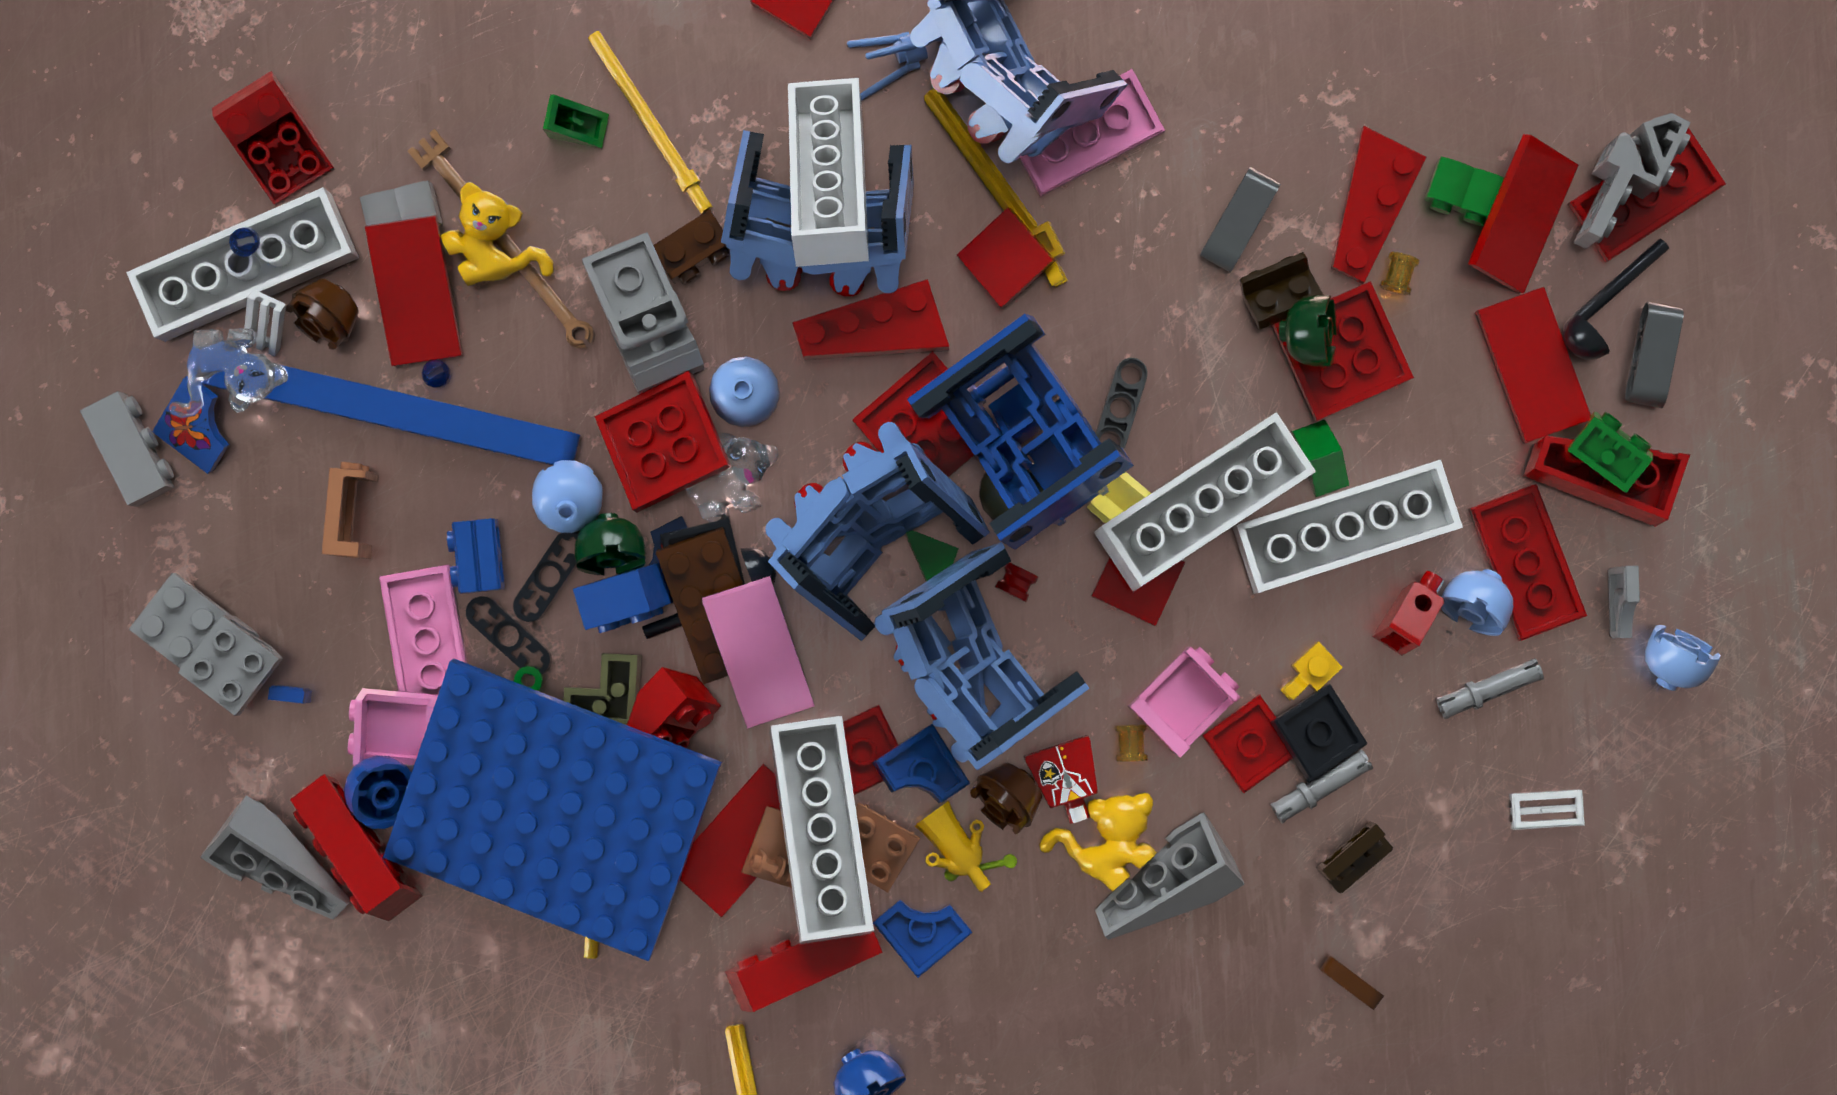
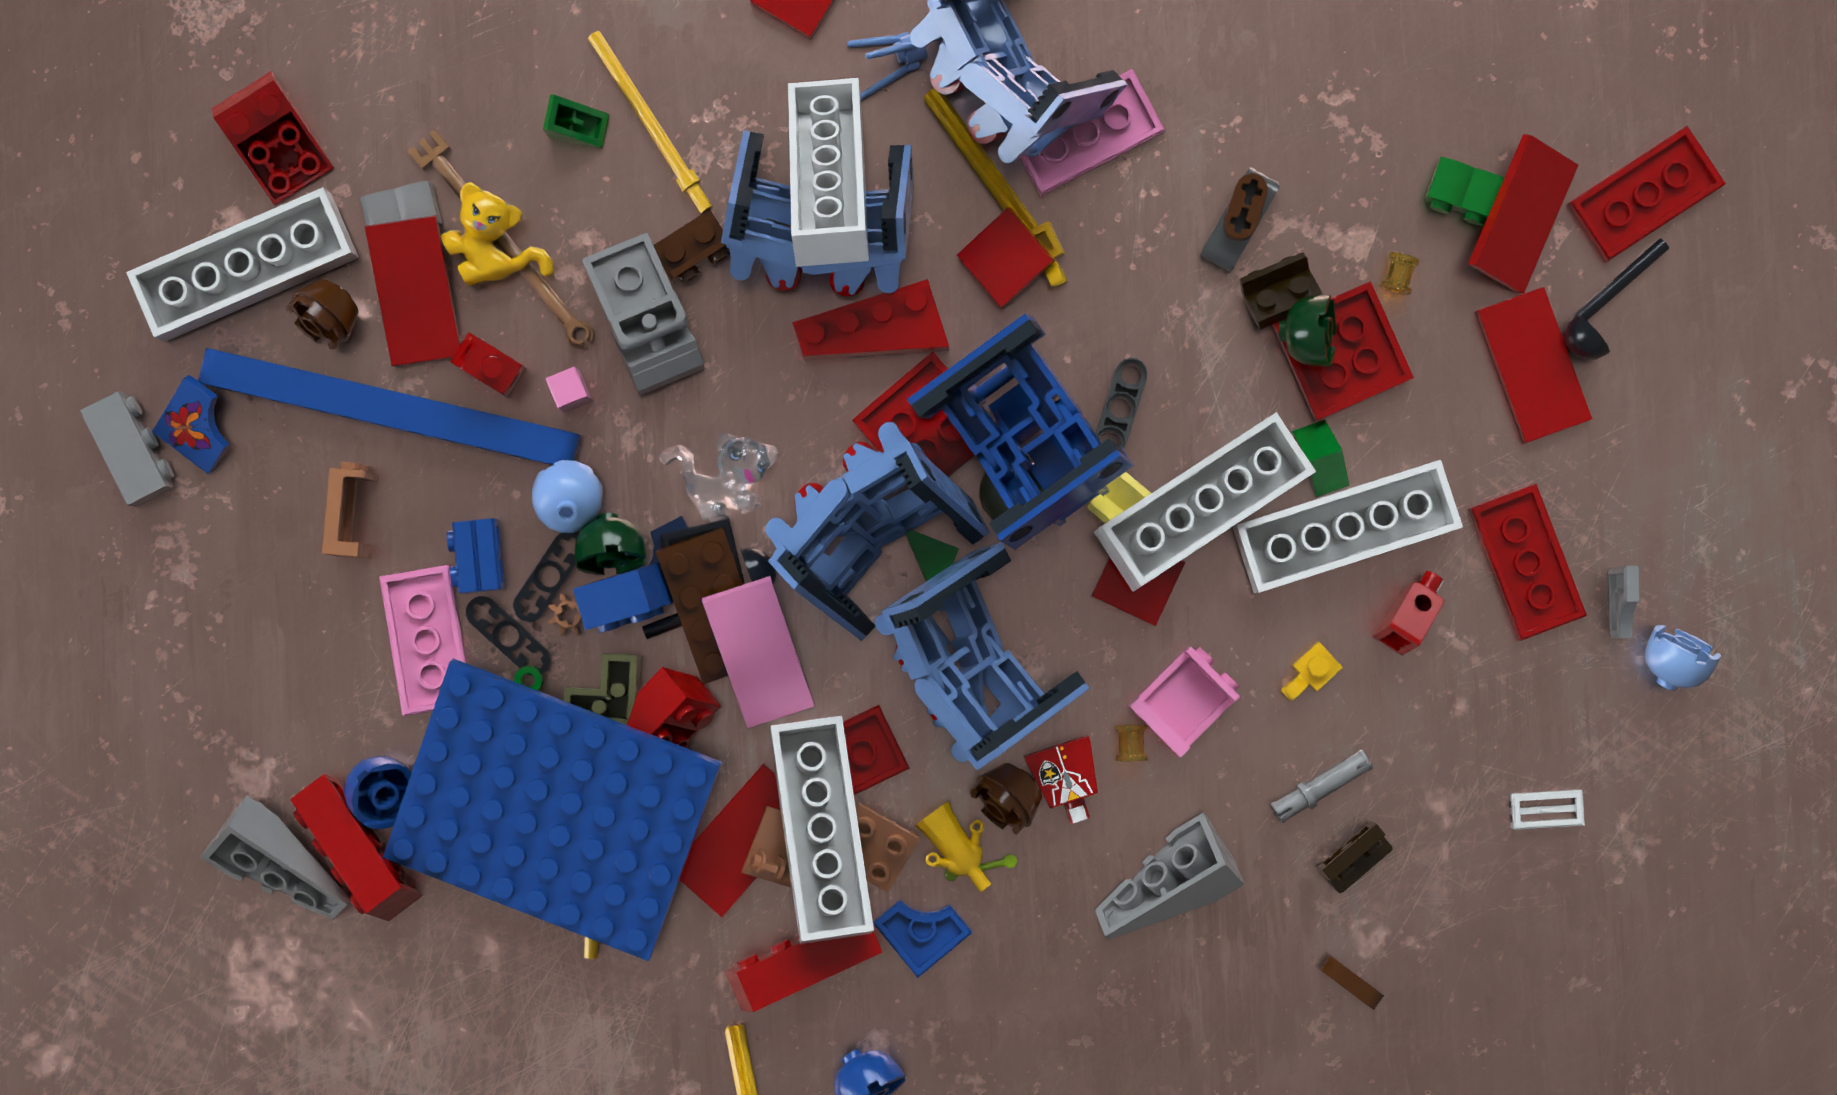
(206, 644): light grey piece -> none
(246, 249): clear blue hinge -> none
(247, 375): clear animal -> none
(252, 308): white tile -> none
(289, 694): blue tile -> none
(389, 724): bright pink panel -> none
(439, 380): clear blue hinge -> none
(488, 364): none -> red torso
(560, 610): none -> nougat gear
(569, 389): none -> bright pink piece
(662, 441): red plate -> none
(744, 391): light blue cylinder -> none
(922, 764): blue tile -> none
(1016, 582): red wheel -> none
(1121, 823): yellow animal -> none
(1237, 204): none -> reddish brown beam
(1248, 744): red tile -> none
(1319, 733): black tile -> none
(1376, 194): red wing -> none
(1476, 694): light grey pin -> none
(1479, 599): light blue cylinder -> none
(1612, 451): green bracket -> none
(1633, 165): light grey piece -> none
(1647, 500): red wedge -> none
(1654, 354): dark grey beam -> none

